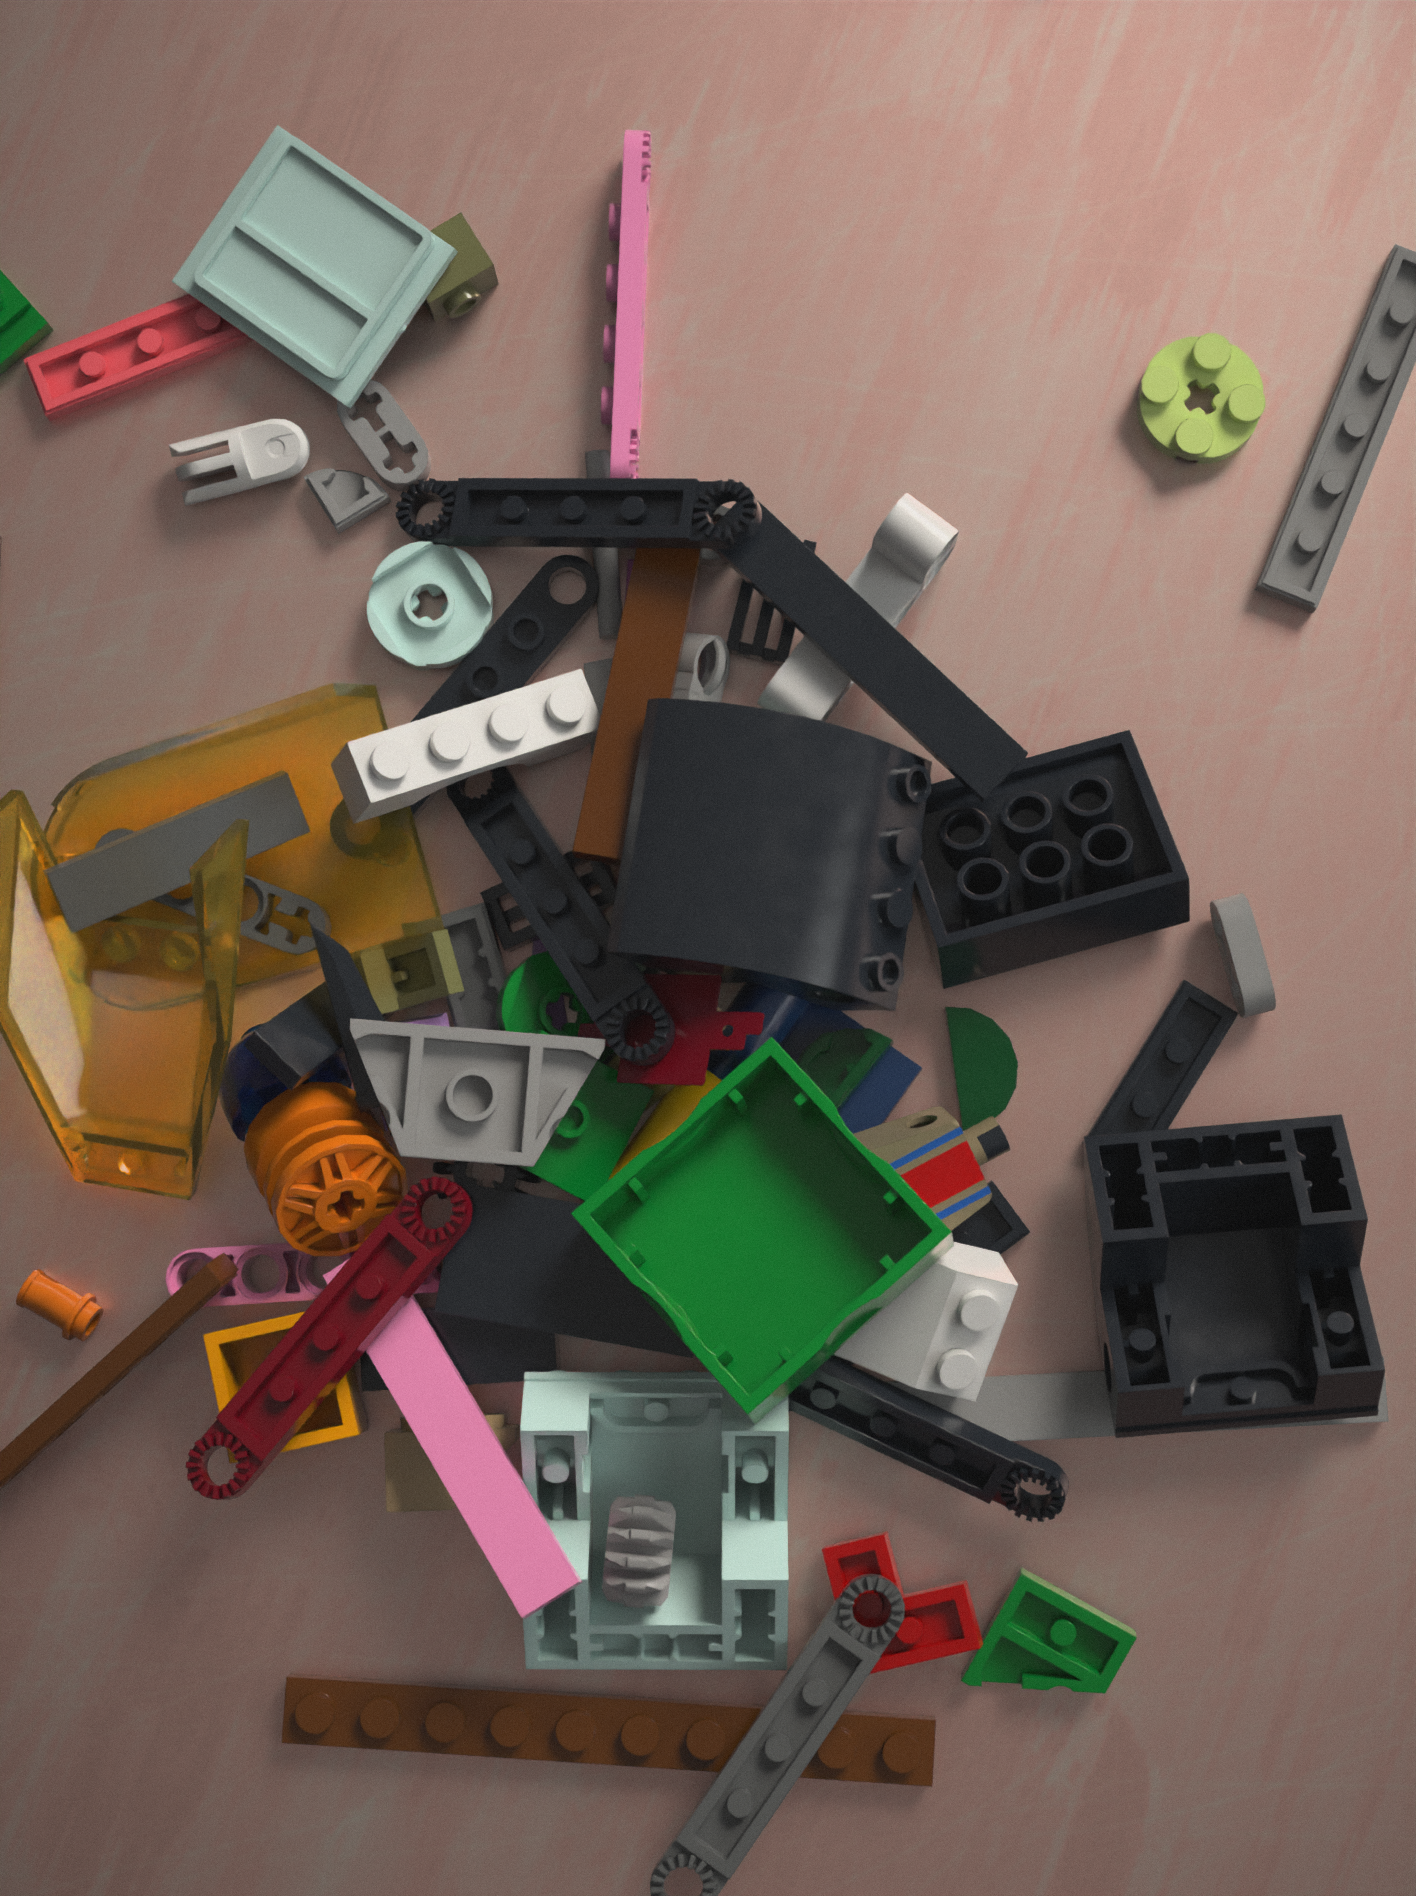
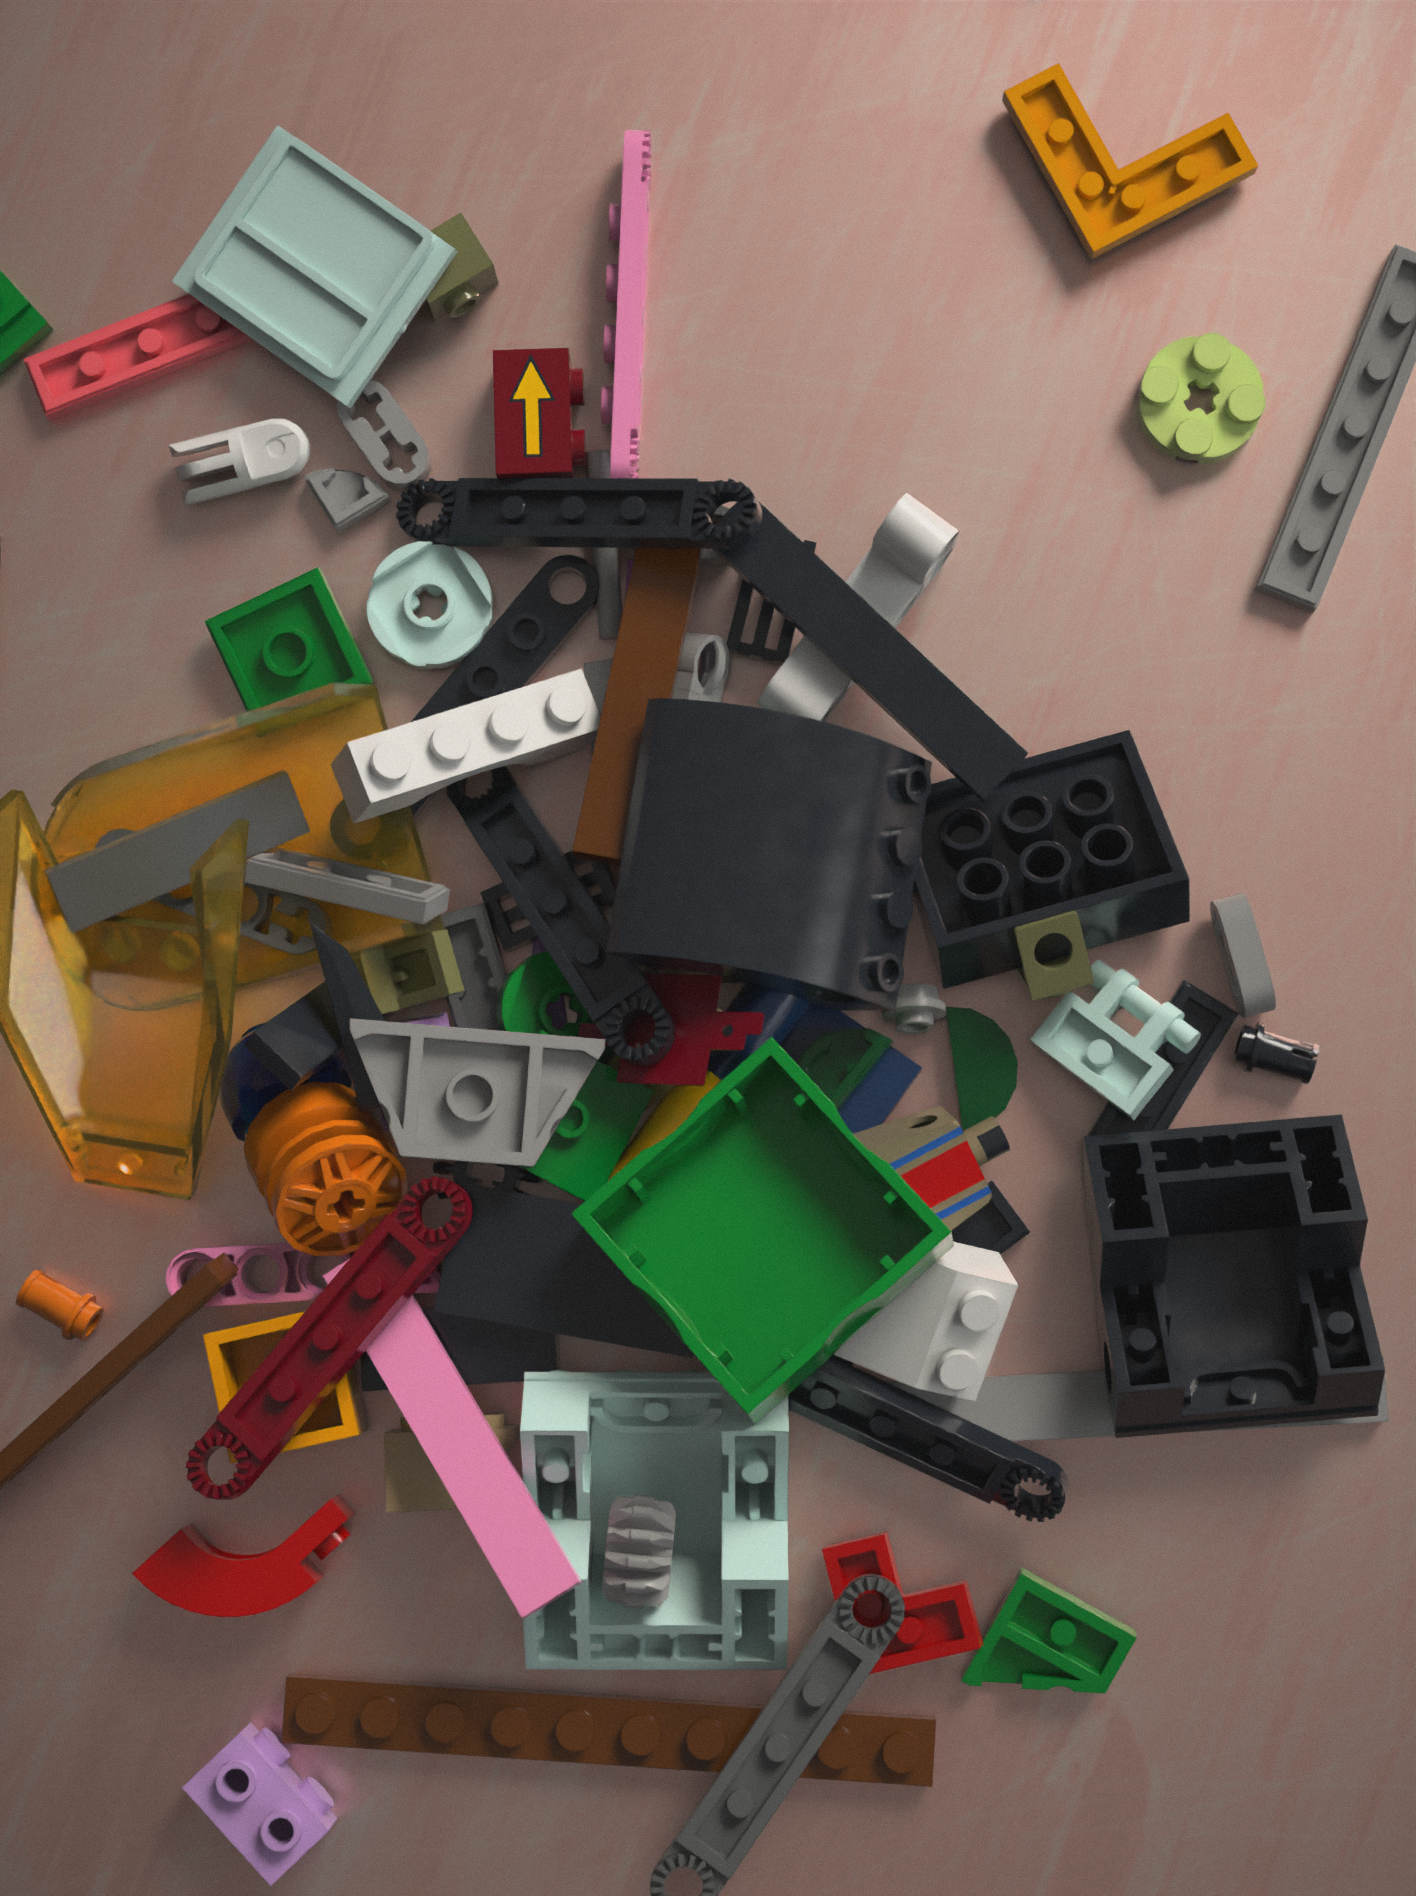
(223, 1583): none -> red arch
(262, 1802): none -> lavender brick
(287, 642): none -> green plate
(347, 884): none -> light grey tile
(535, 413): none -> dark red brick
(916, 1008): none -> light grey plate
(1057, 975): none -> olive bracket
(1104, 1054): none -> light aqua plate
(1110, 202): none -> light orange plate
(1275, 1053): none -> black pin

